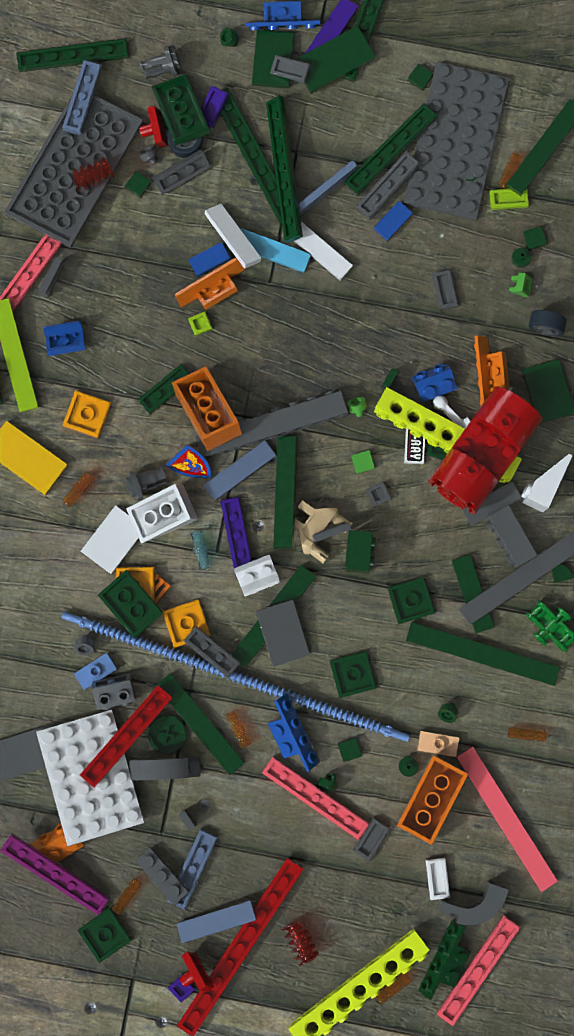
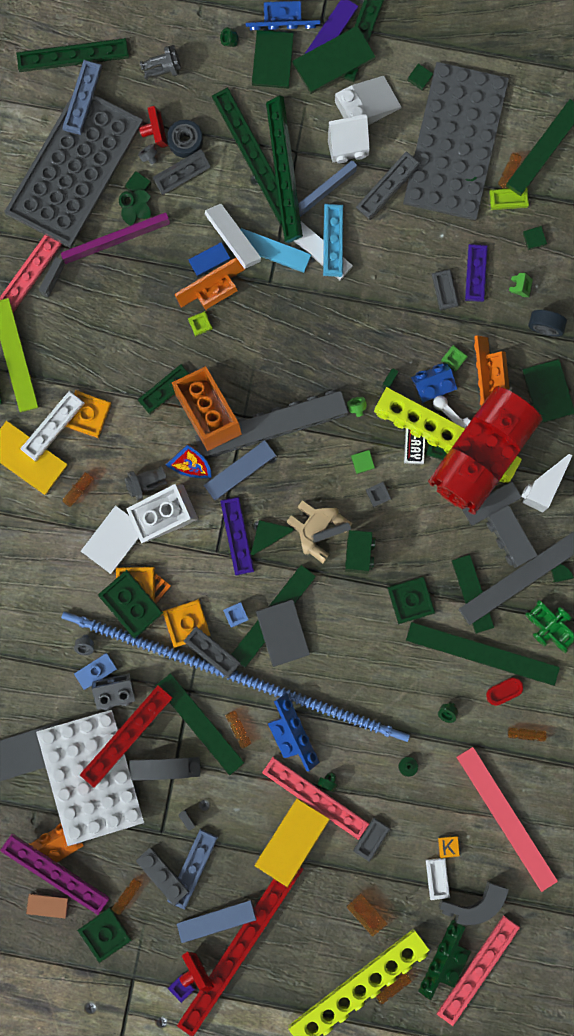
(47, 905): none -> nougat tile
(52, 426): none -> white tile
(64, 338): blue bracket -> none
(92, 173): clear red piece -> none
(115, 238): none -> magenta tile
(137, 208): none -> dark green plate
(167, 734): dark green tile -> none
(180, 109): dark green tile -> none
(200, 550): clear light blue pin -> none
(213, 105): dark purple tile -> none
(235, 615): none -> medium blue tile
(257, 575): white bracket -> none
(268, 534): none -> dark green tile
(285, 492): dark green tile -> none
(290, 69): dark grey tile -> none
(292, 843): none -> yellow tile
(301, 942): clear red piece -> none
(333, 240): none -> medium azure tile
(348, 138): none -> white slope
(349, 750): dark green tile -> none
(353, 674): dark green tile -> none
(366, 914): none -> clear orange plate
(368, 97): none -> white slope
(390, 149): dark green tile -> none
(393, 221): blue tile -> none
(432, 800): orange brick -> none
(438, 743): light nougat plate -> none
(448, 847): none -> light orange tile
(454, 358): none -> bright green tile
(476, 273): none -> dark purple tile
(504, 691): none -> red tile
(521, 257): dark green tile -> none

